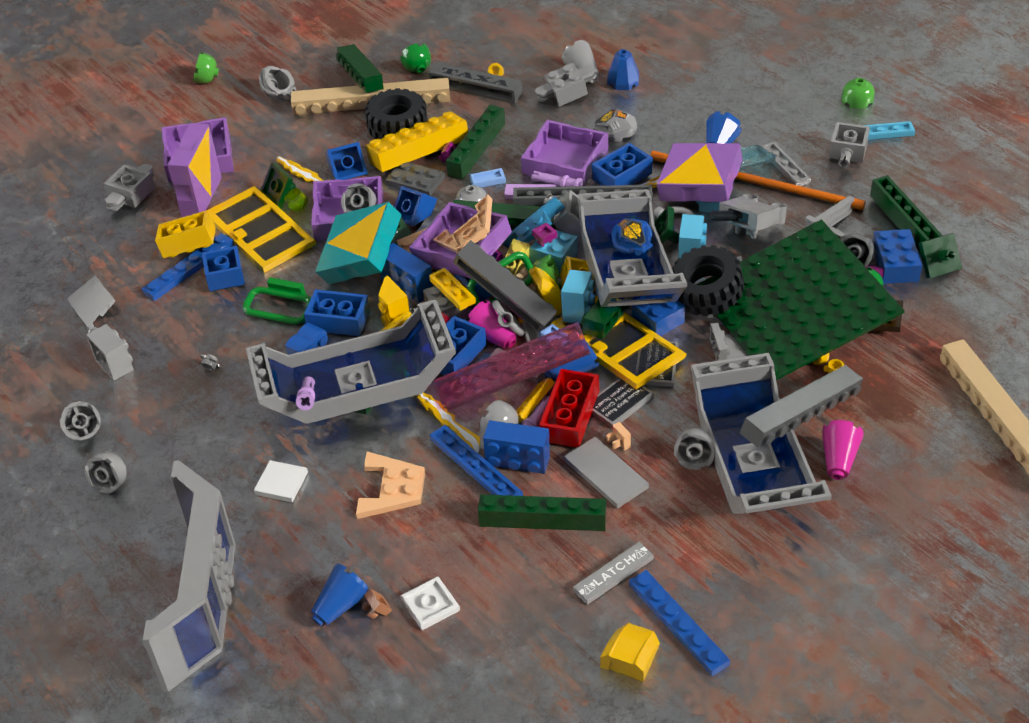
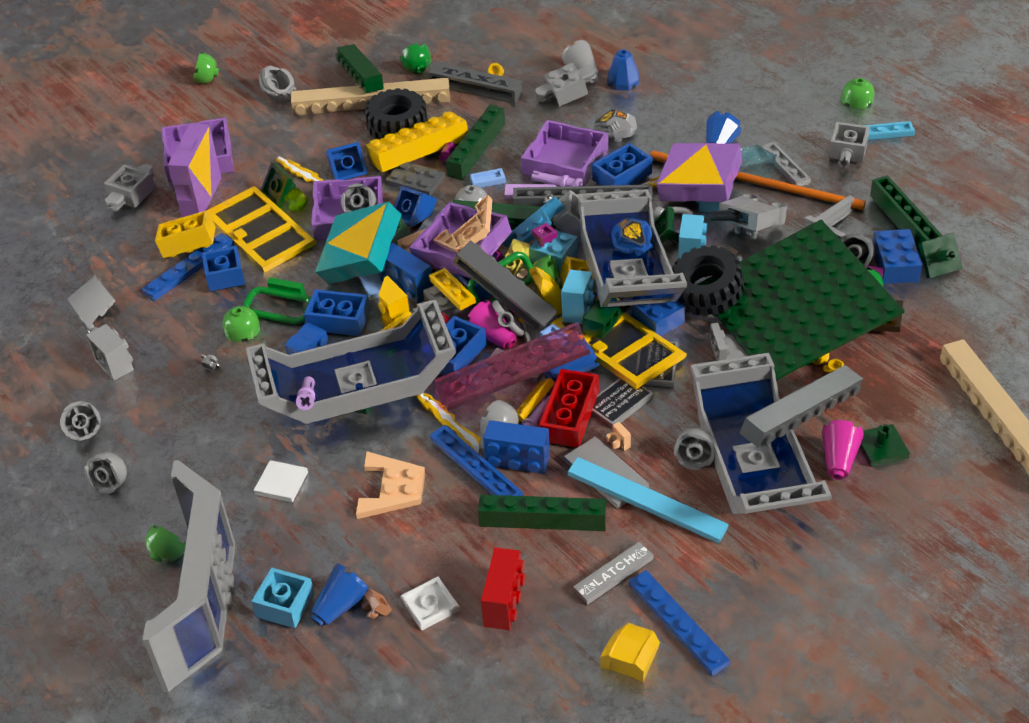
(163, 544): none -> bright green cylinder
(240, 324): none -> bright green cylinder
(283, 597): none -> medium azure brick
(372, 285): none -> light blue tile
(502, 589): none -> red brick
(648, 500): none -> medium azure tile
(883, 445): none -> dark green tile

